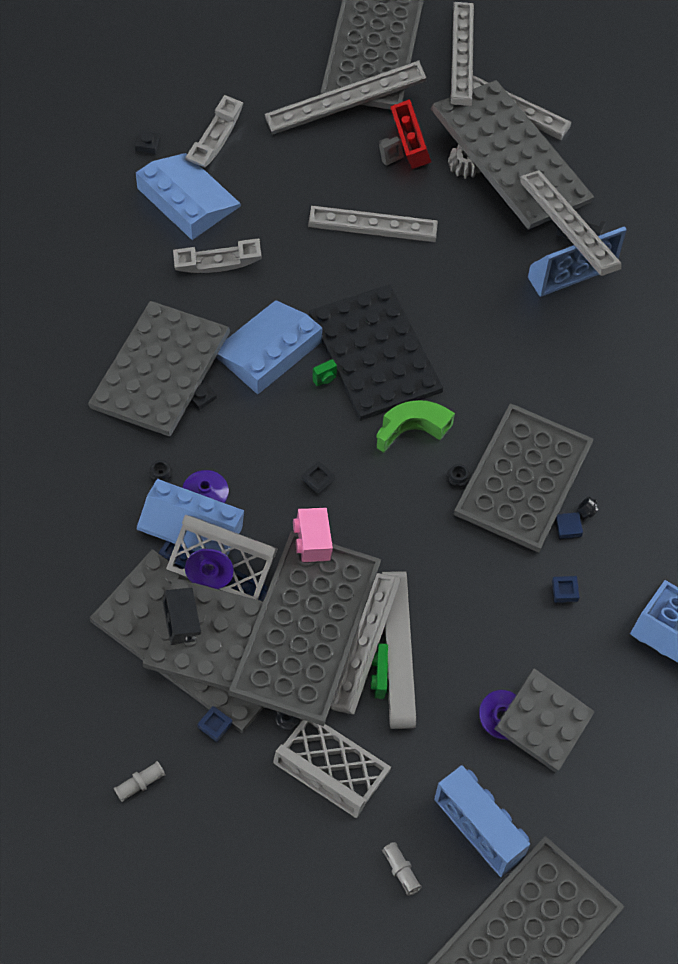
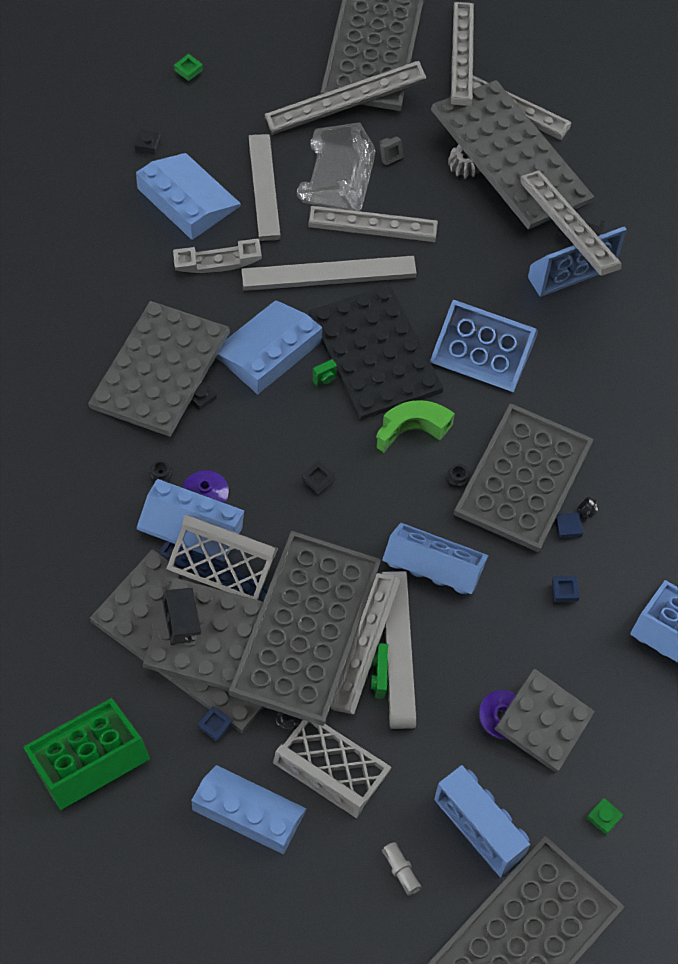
(86, 753): none -> green slope
(139, 781): light grey pin -> none
(188, 67): none -> green plate
(213, 576): dark purple dish -> none
(216, 133): light grey slope -> none
(248, 808): none -> medium blue slope
(264, 187): none -> light grey tile
(313, 535): bright pink brick -> none
(328, 273): none -> light grey tile
(340, 168): none -> clear windscreen
(410, 134): red brick -> none
(434, 558): none -> medium blue slope
(483, 345): none -> medium blue slope
(605, 816): none -> green plate

